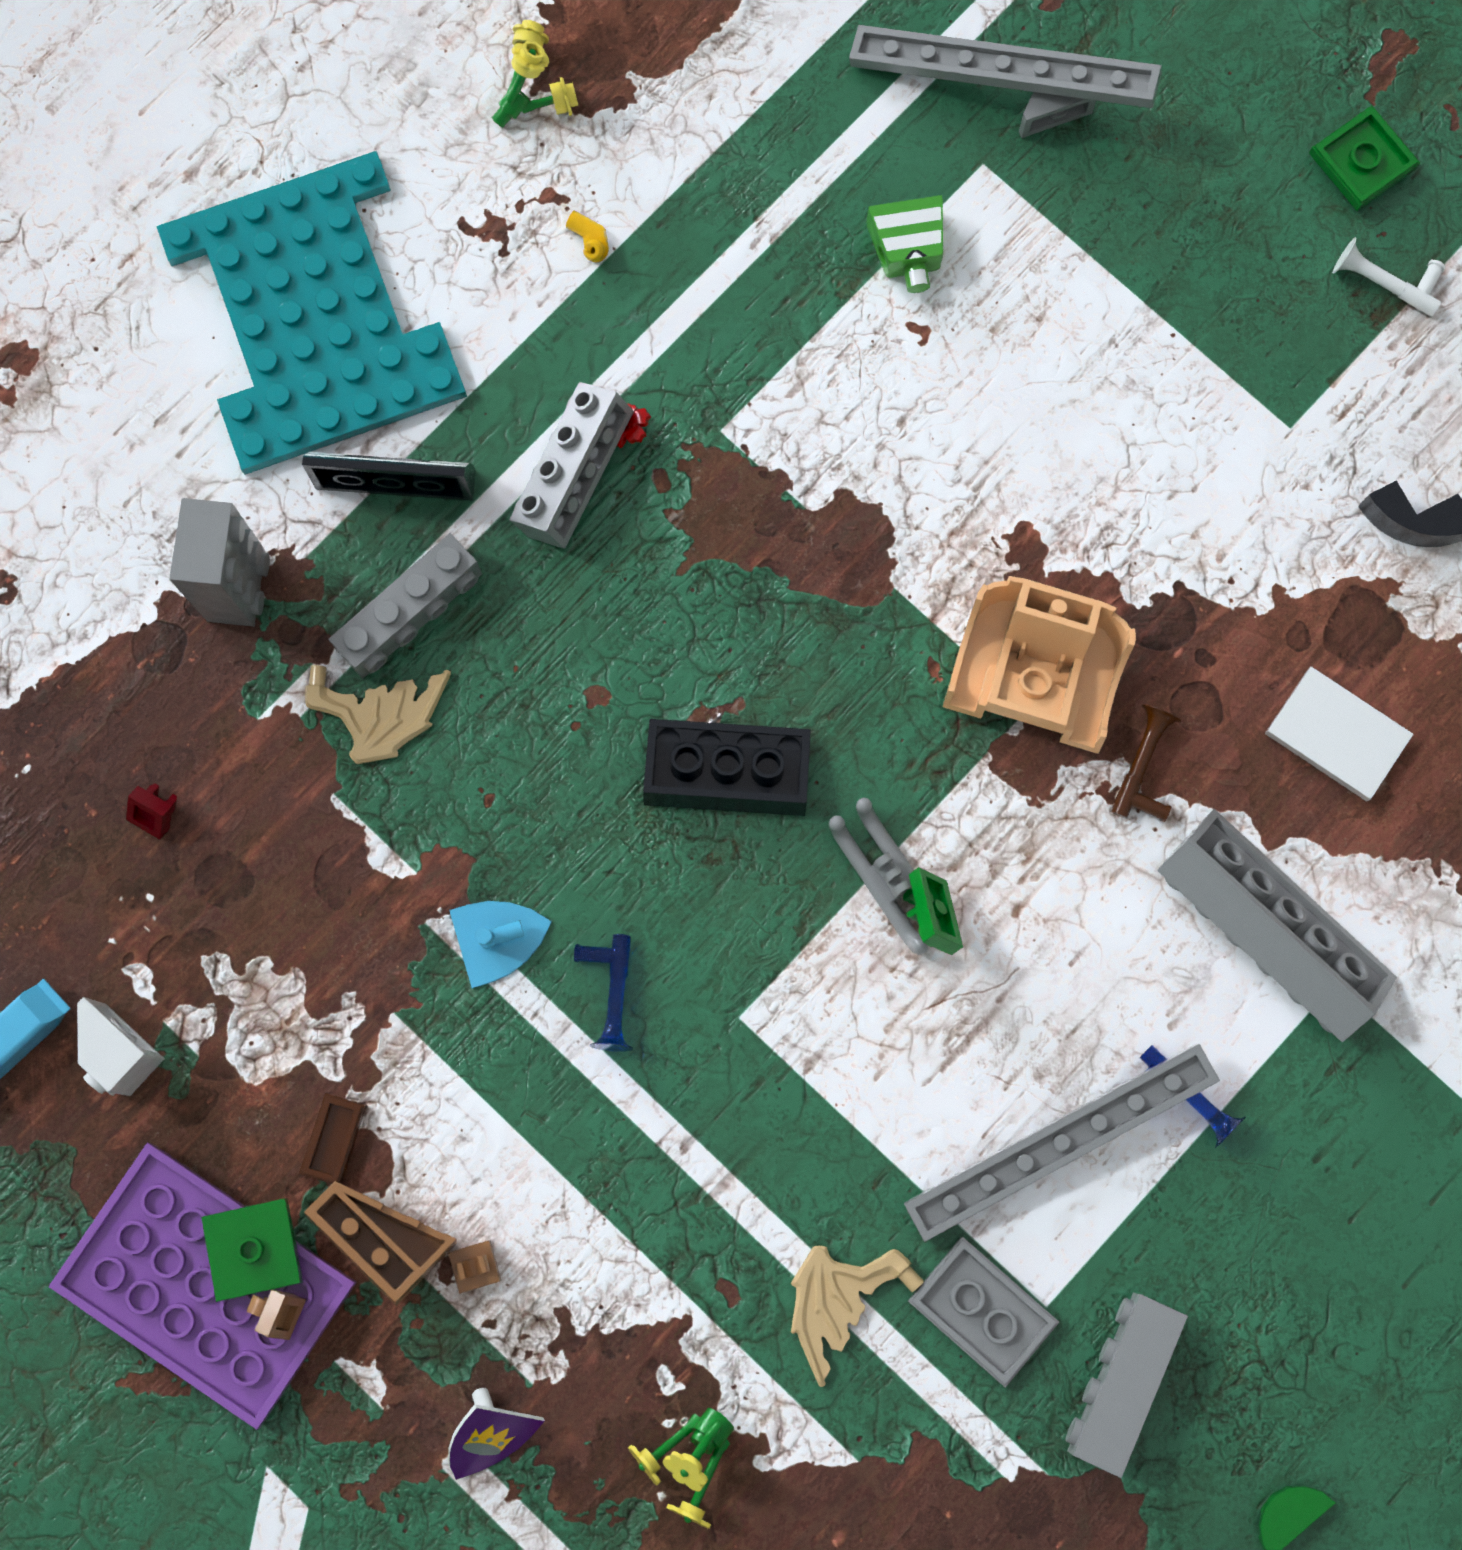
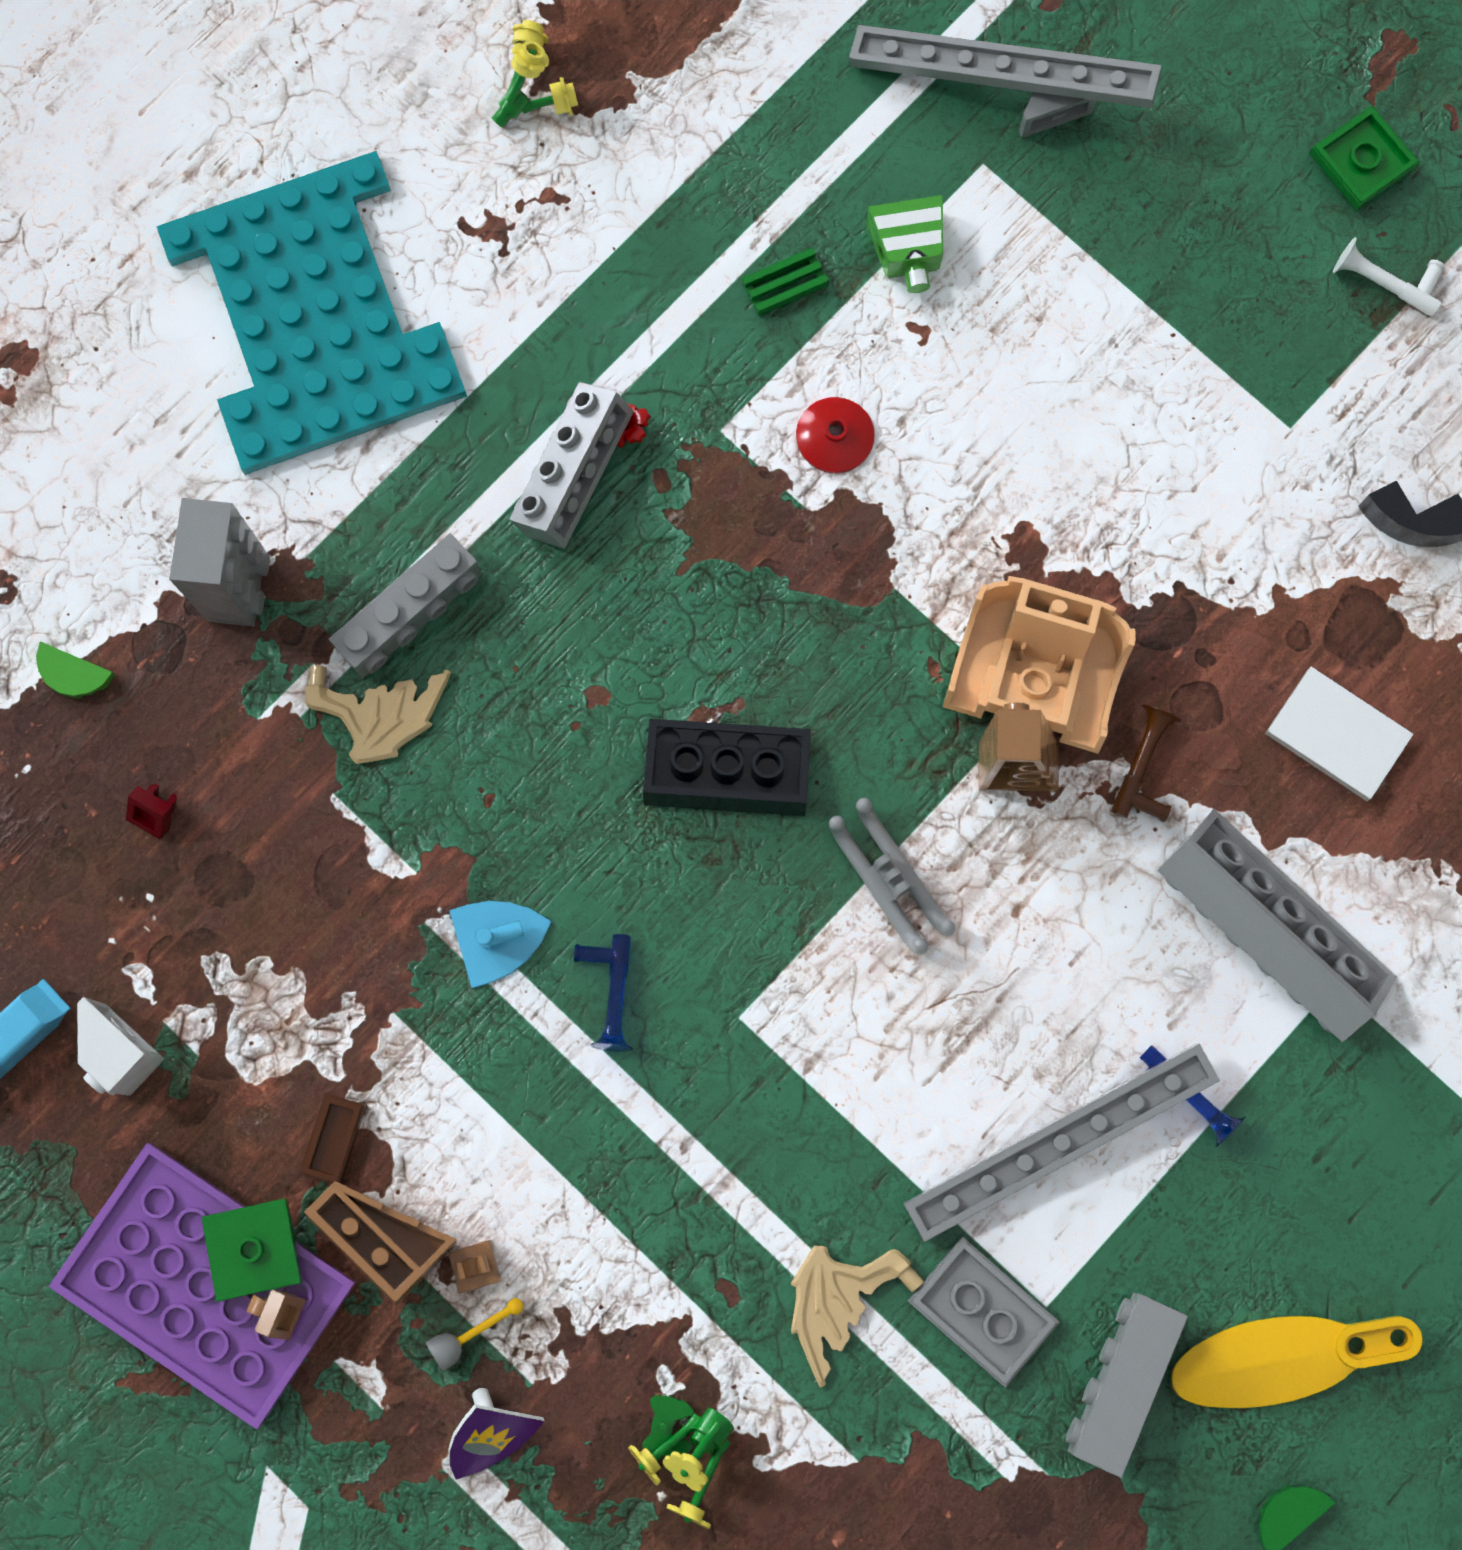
(70, 674): none -> bright green tile
(390, 476): black slope -> none
(447, 1347): none -> hinge
(593, 234): yellow arm -> none
(666, 1411): none -> green piece
(779, 268): none -> green tile
(833, 452): none -> red dish
(933, 911): green plate -> none
(1018, 752): none -> medium nougat wedge
(1285, 1359): none -> yellow plant

